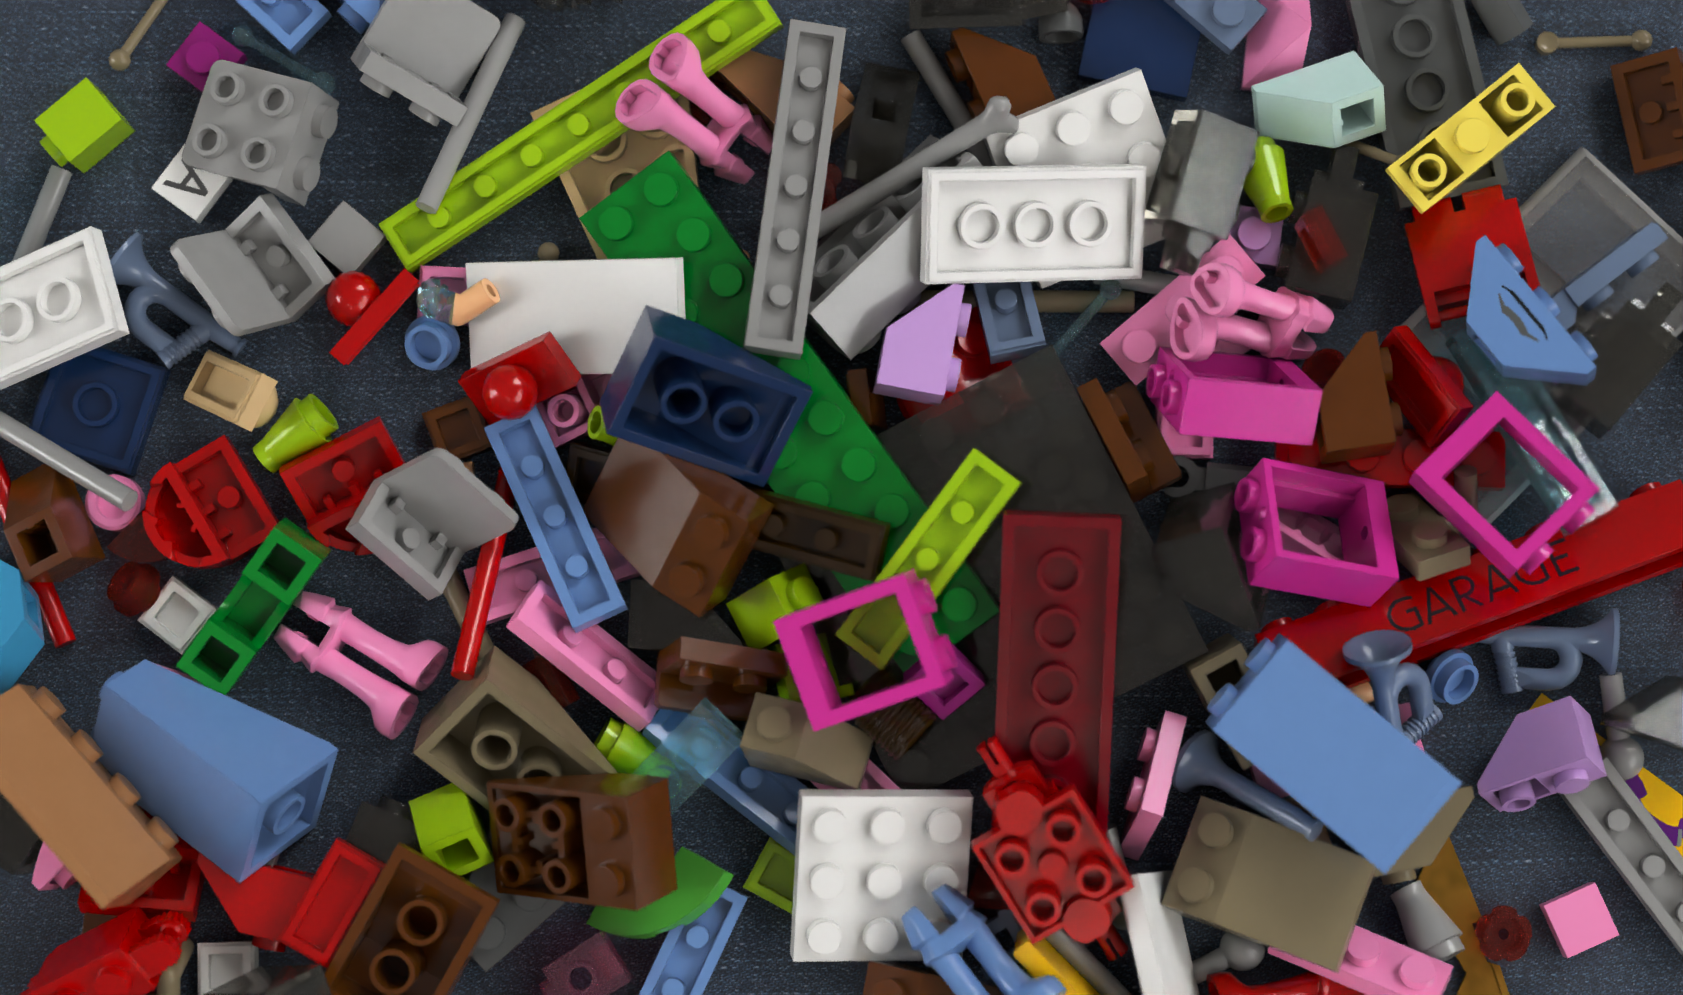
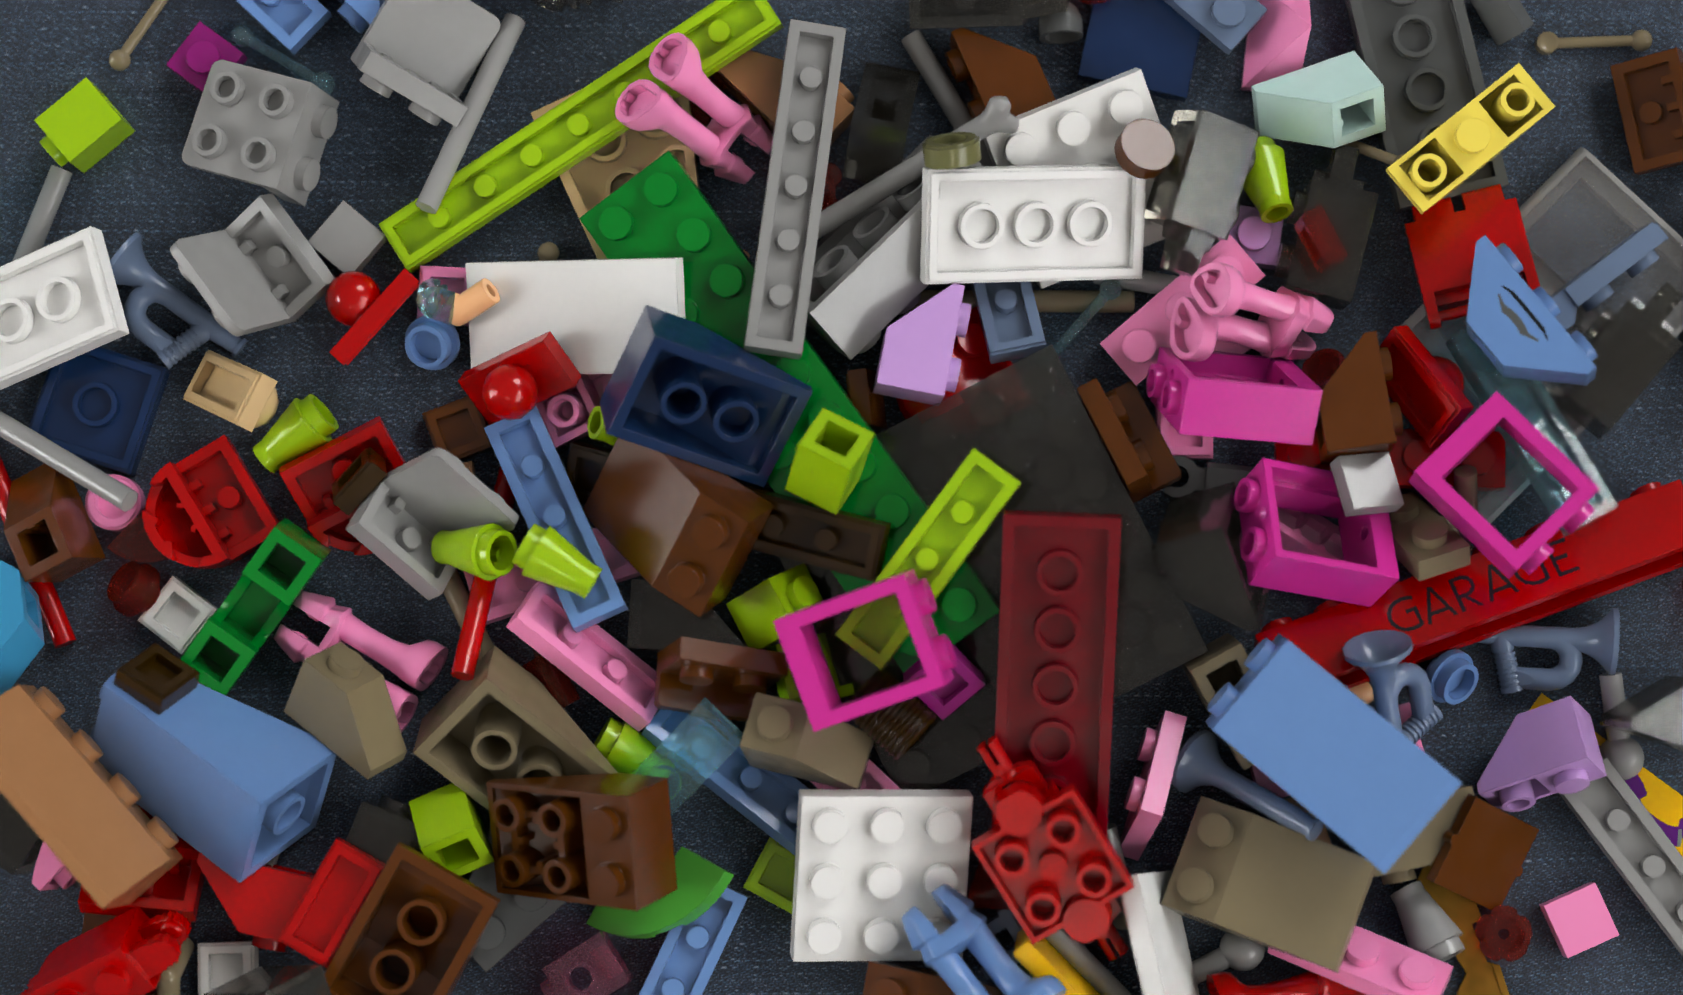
(156, 678): none -> dark brown tile
(190, 188): white tile -> none
(347, 709): none -> dark tan slope
(358, 480): none -> dark brown tile
(478, 550): none -> lime cone
(555, 561): none -> lime cone
(829, 461): none -> lime brick
(951, 150): none -> olive tile
(1144, 148): none -> tile
(1366, 484): none -> light grey tile
(1482, 853): none -> reddish brown piece

